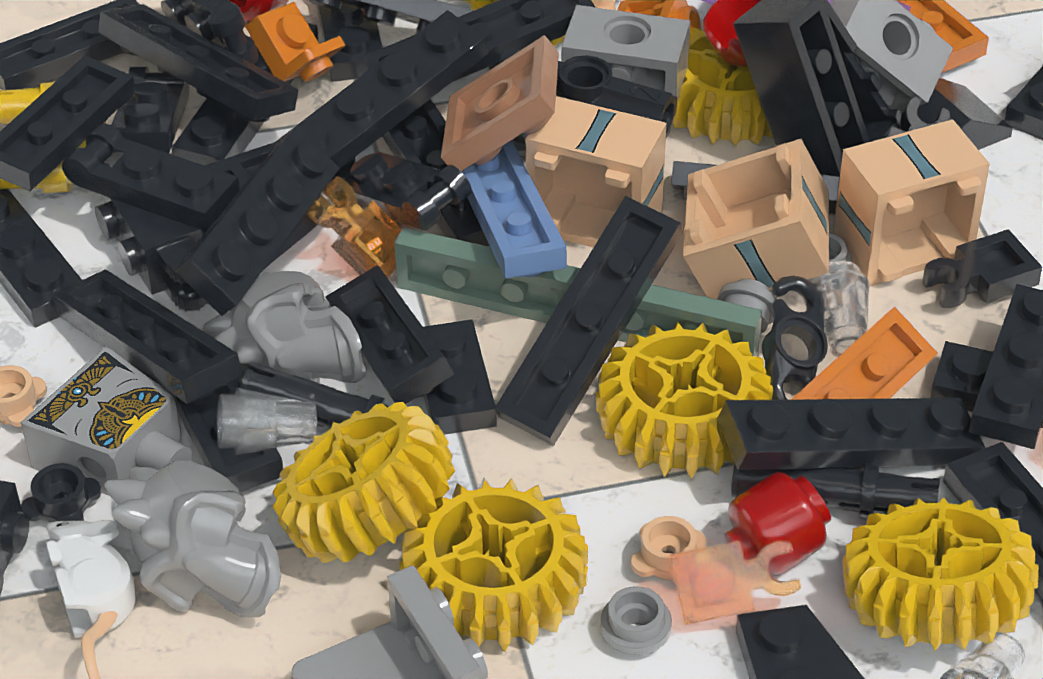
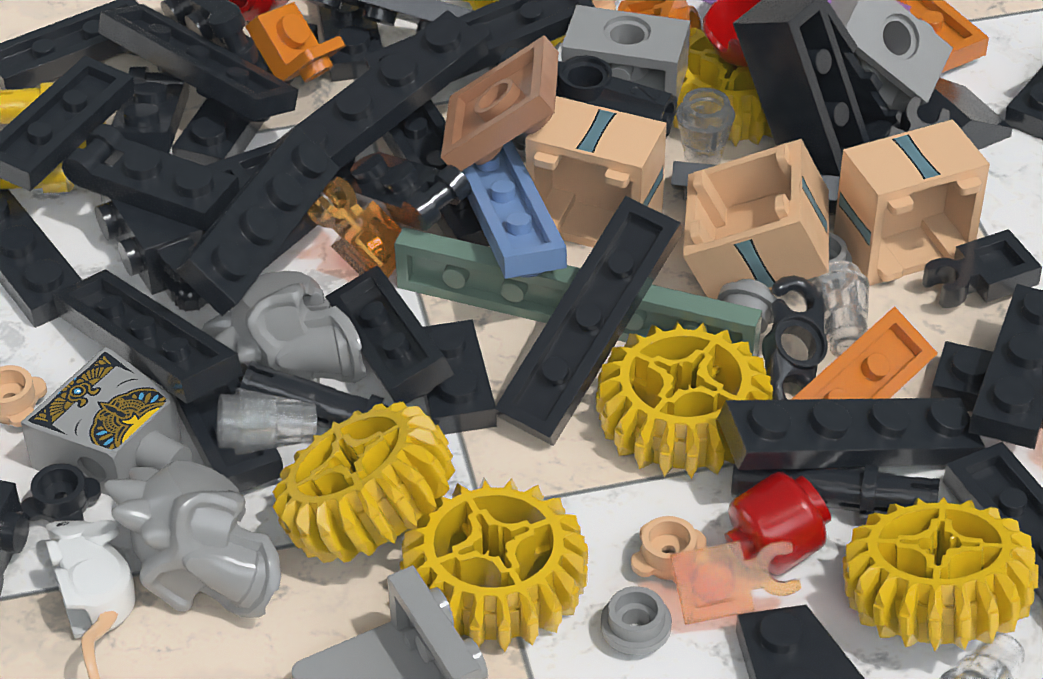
(705, 125): none -> clear cone

